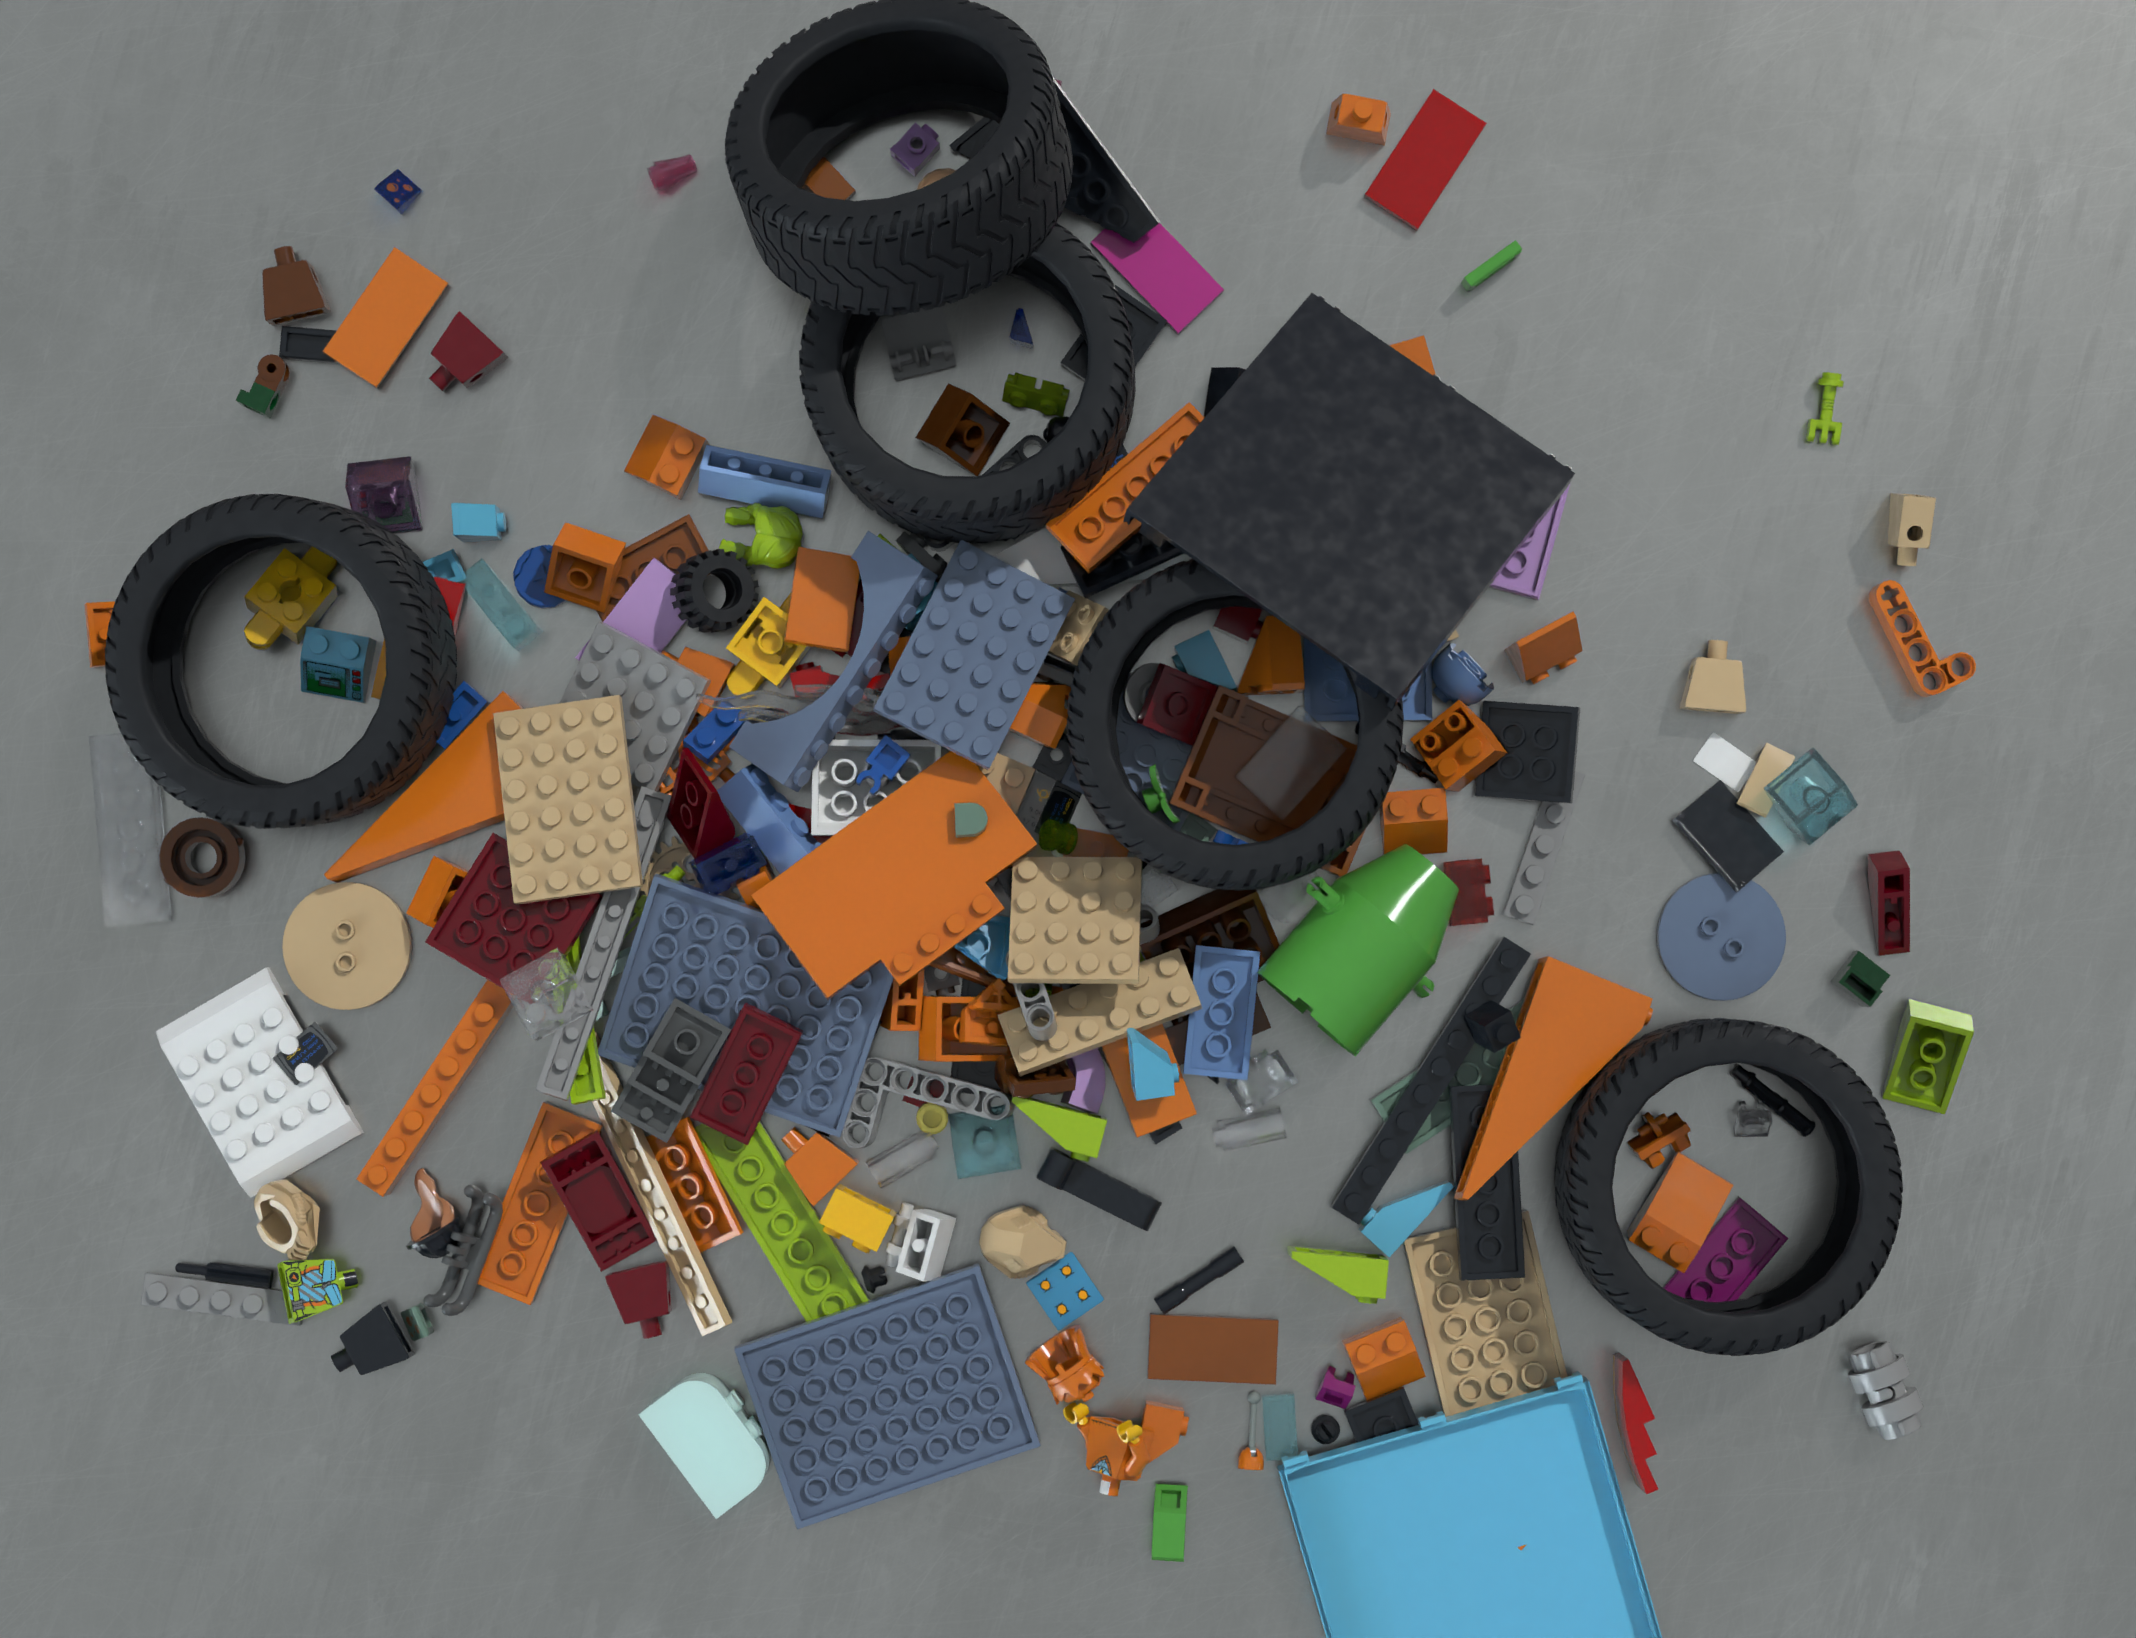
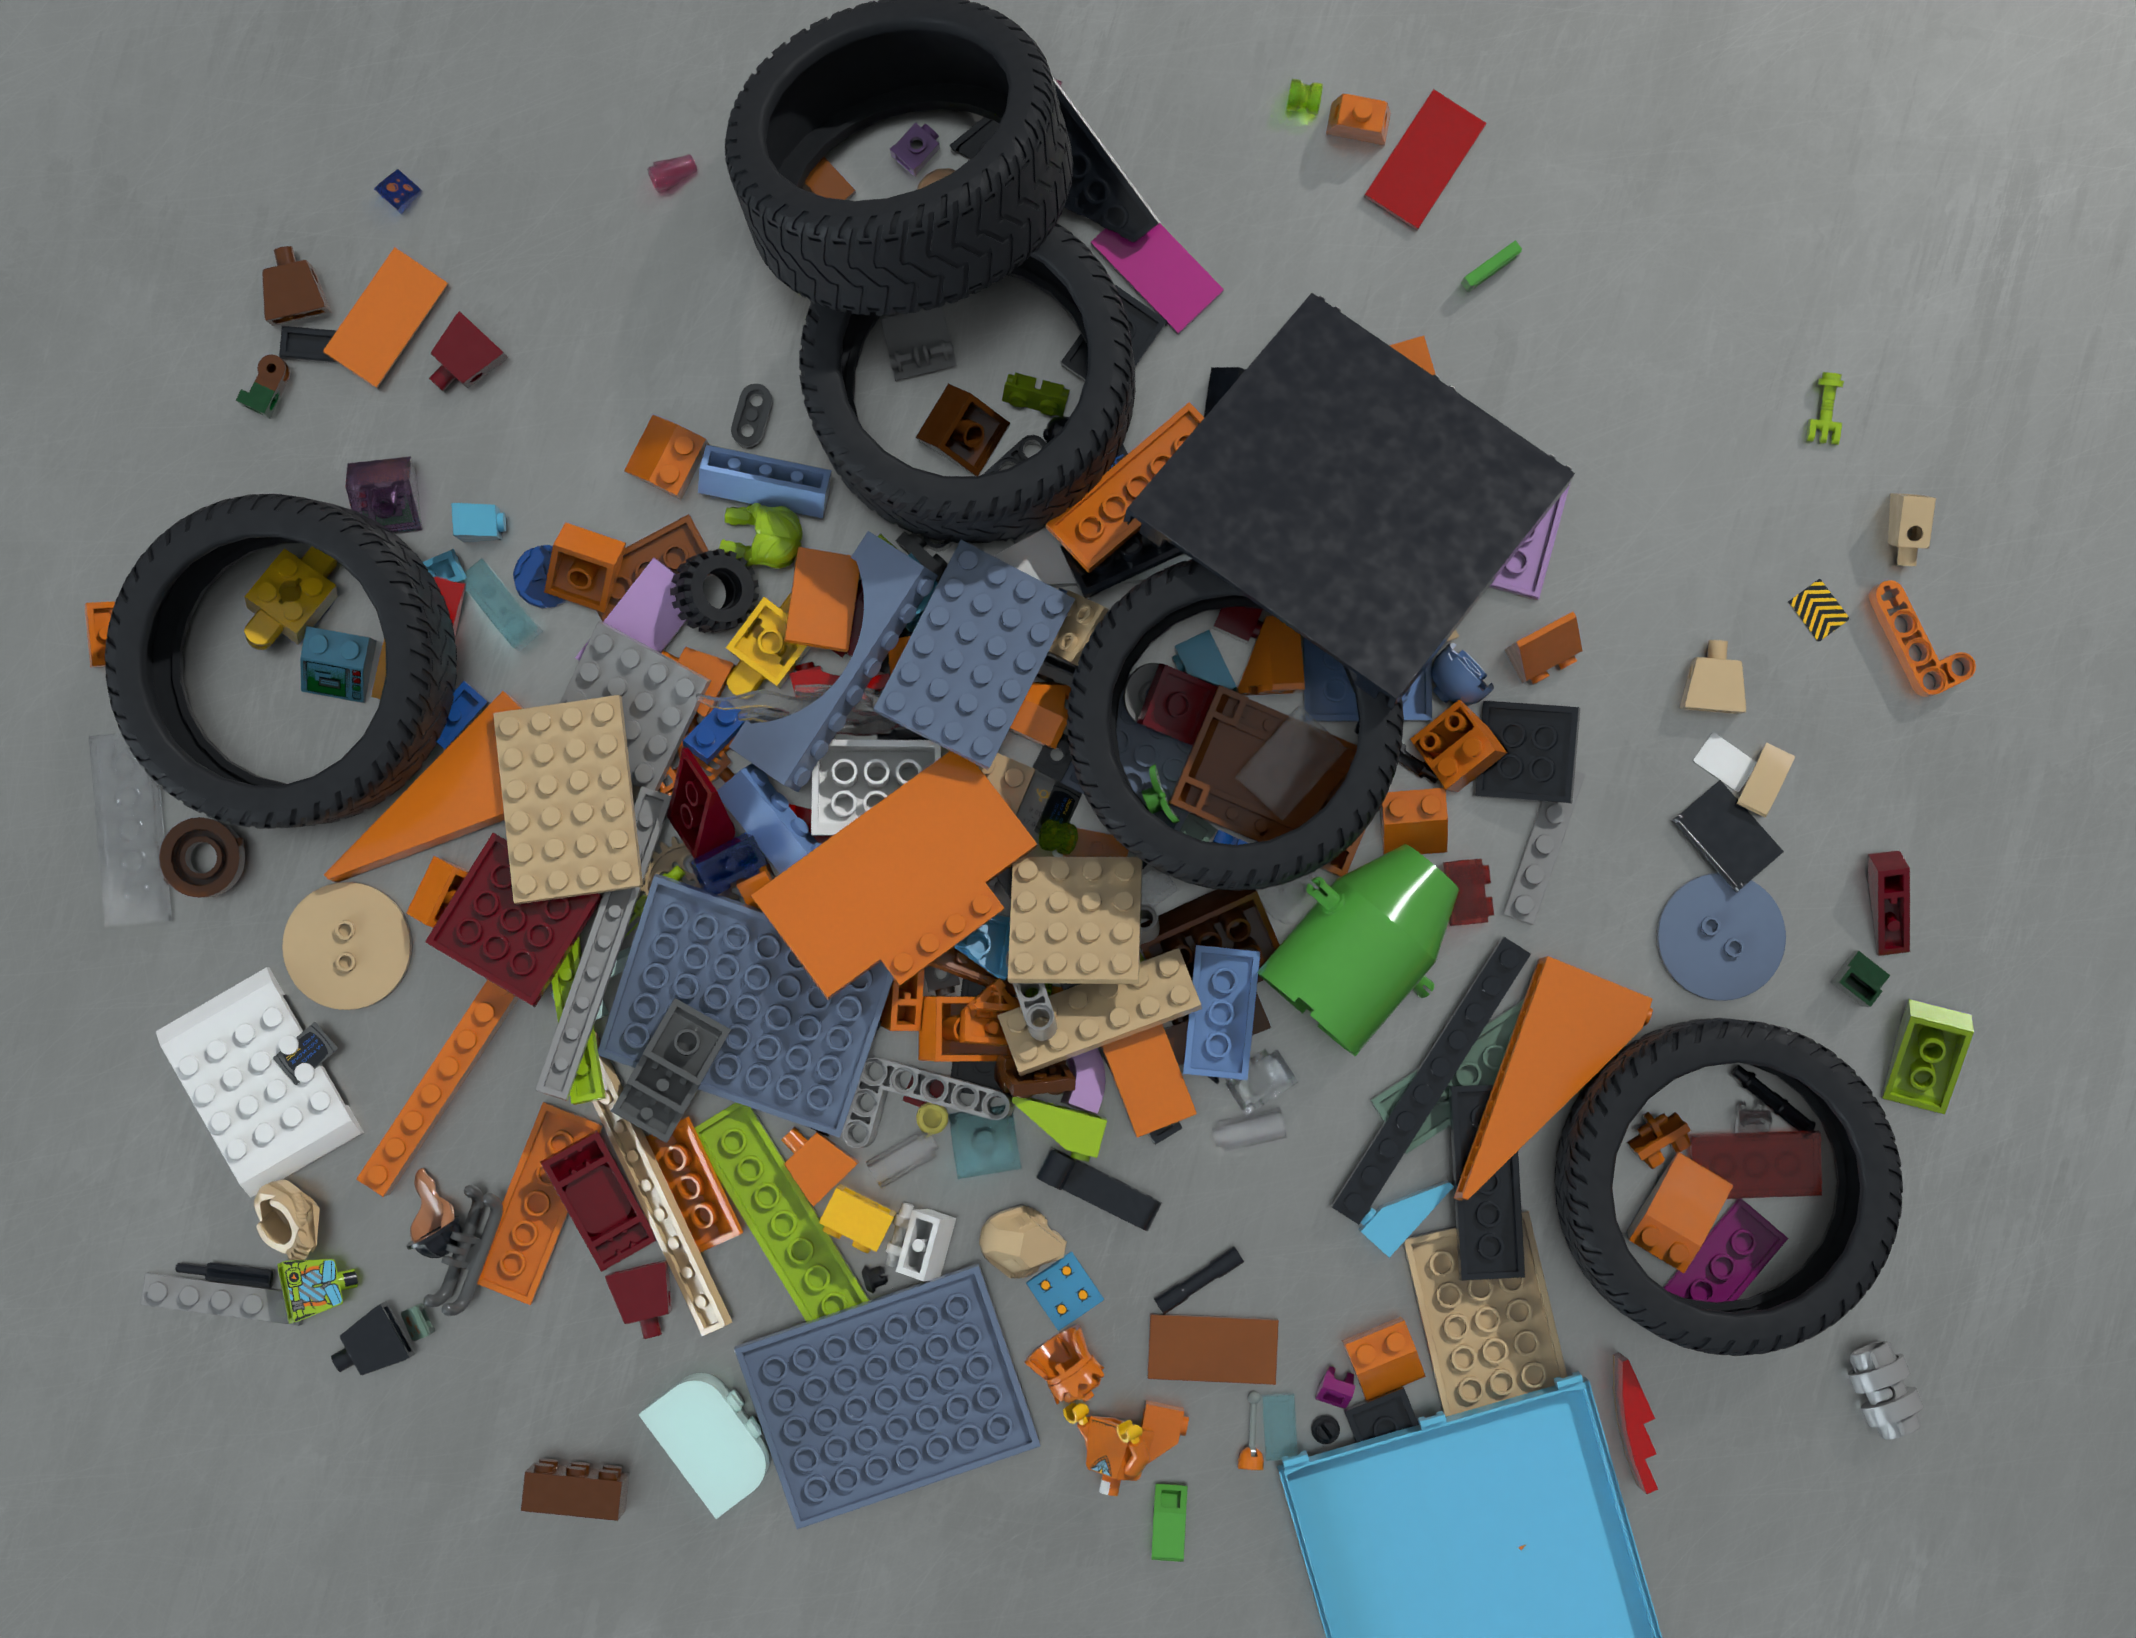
(546, 994): clear slope -> none
(575, 1490): none -> reddish brown brick
(746, 1073): dark red tile -> none
(750, 415): none -> dark grey plate
(886, 761): blue plate -> none
(970, 819): sand green tile -> none
(1020, 331): clear blue slope -> none
(1150, 1068): medium azure slope -> none
(1304, 96): none -> clear neon green wheel
(1354, 1272): lime slope -> none
(1493, 1026): black brick -> none
(1763, 1162): none -> clear red tile
(1810, 797): clear light blue slope -> none
(1819, 610): none -> sticker

